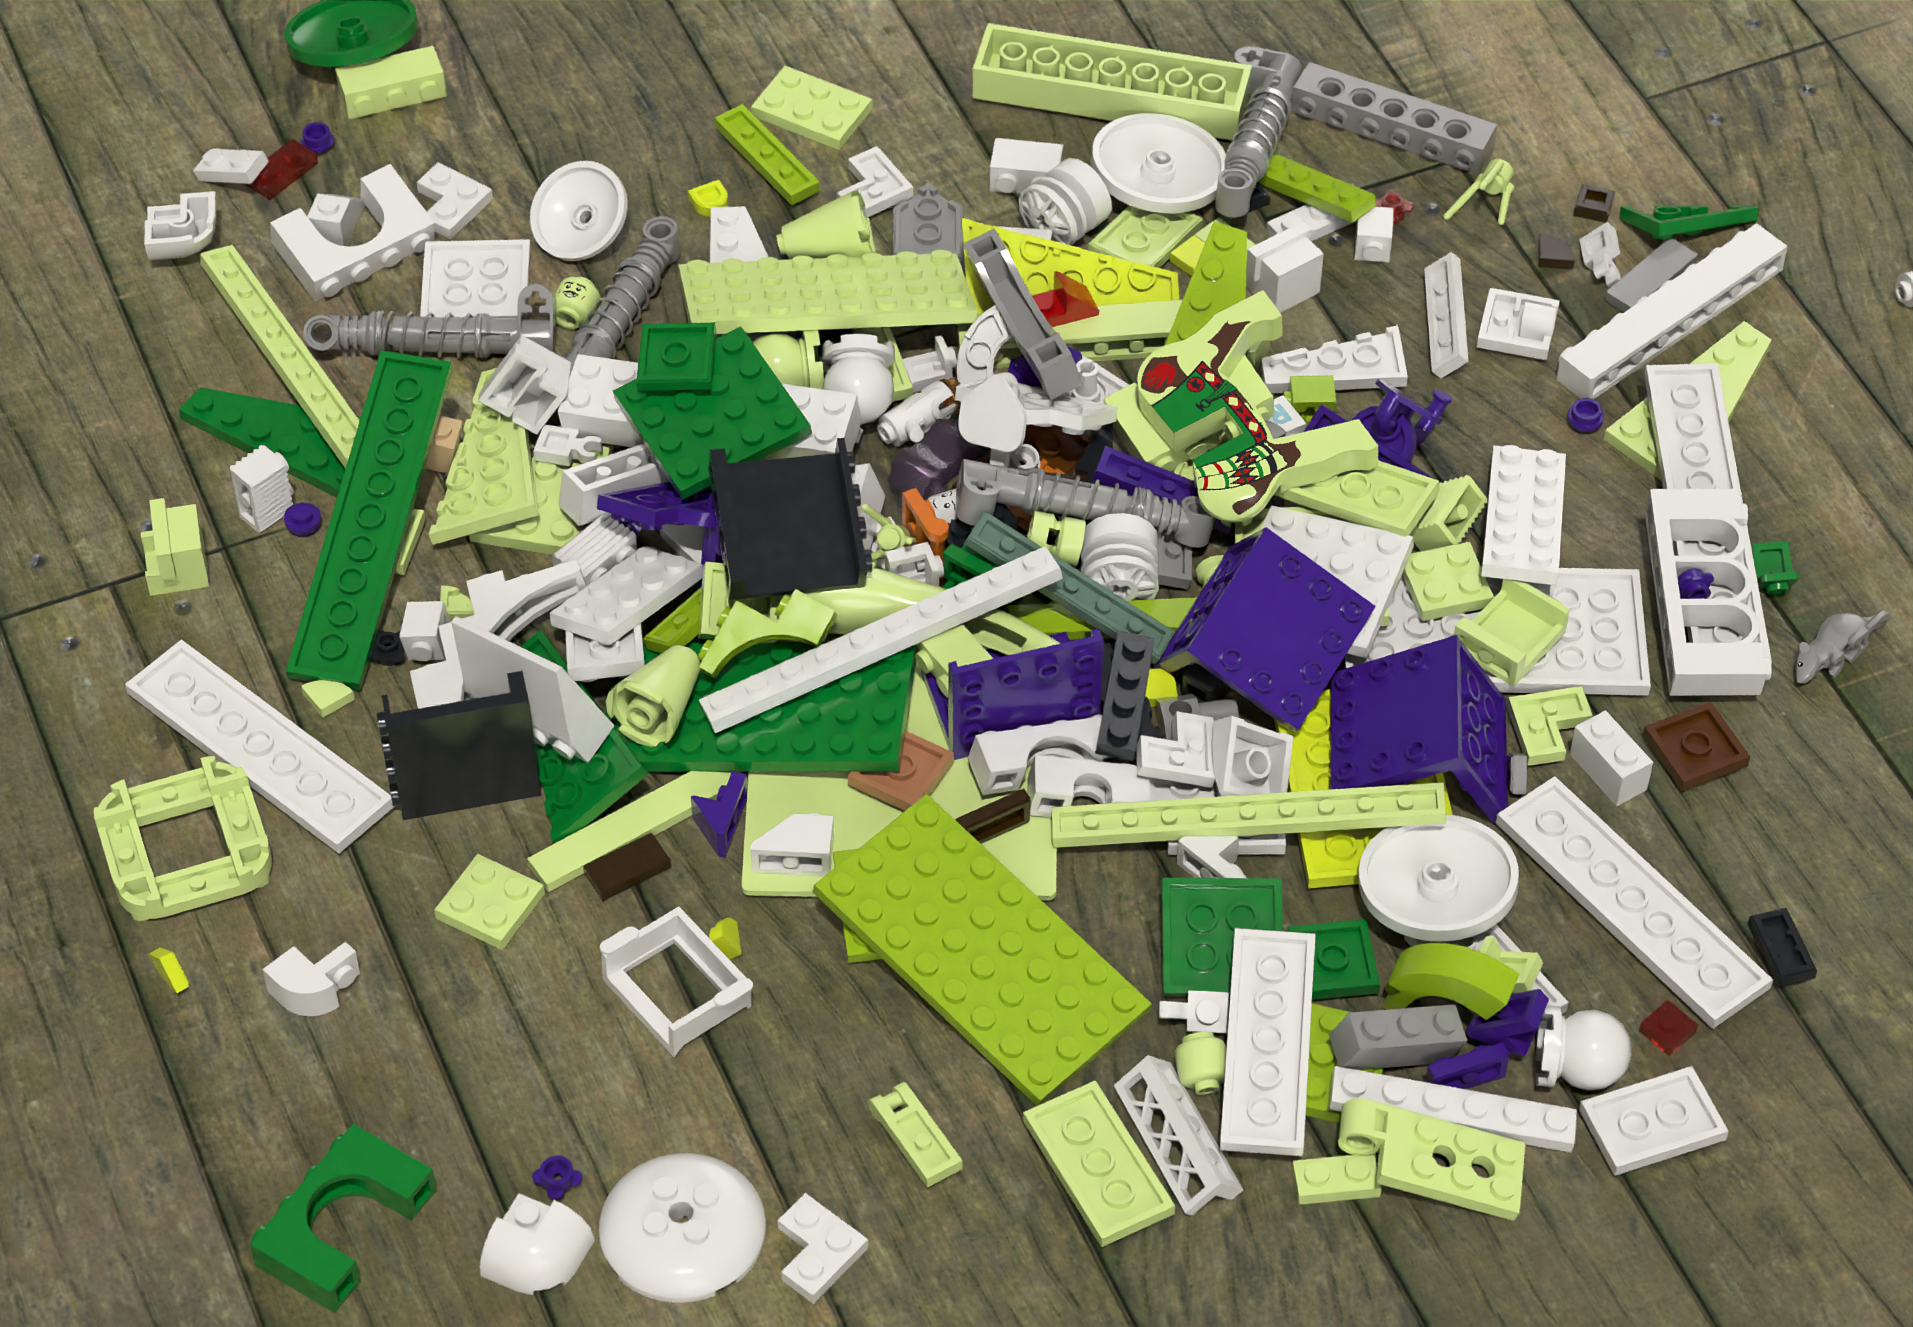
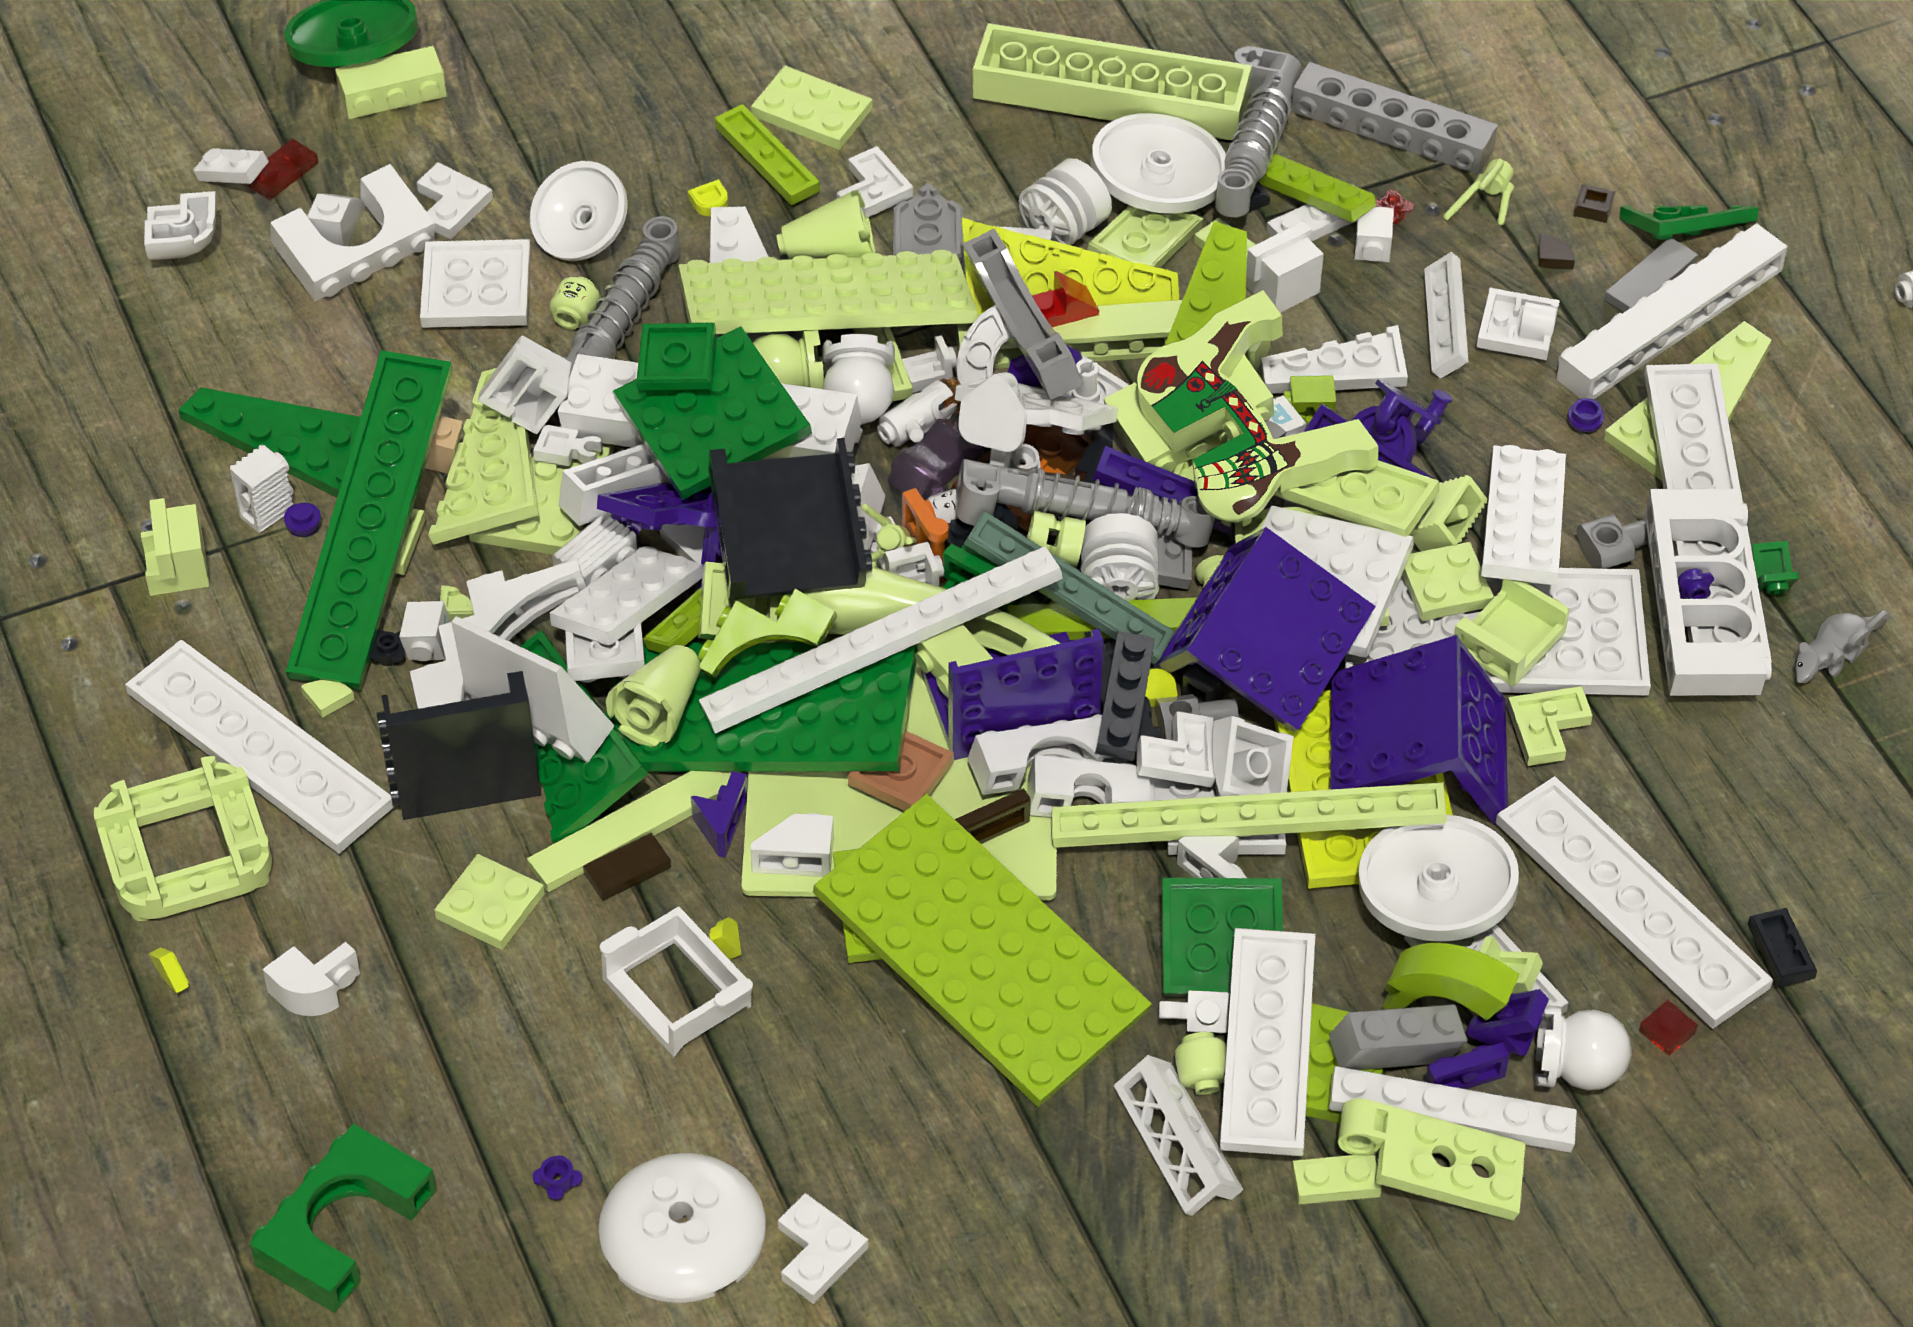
(283, 348): yellowish green plate -> none
(317, 137): dark purple plate -> none
(439, 334): light grey piece -> none
(535, 1246): white brick -> none
(916, 1134): yellowish green plate -> none
(1021, 163): white brick -> none
(1098, 1163): yellowish green plate -> none
(1187, 254): neon yellow tile -> none
(1342, 959): green plate -> none
(1518, 772): light grey tile -> none
(1598, 251): white plate -> none
(1610, 543): none -> light grey piece
(1611, 758): white brick -> none
(1653, 1120): white plate -> none
(1696, 746): reddish brown plate -> none

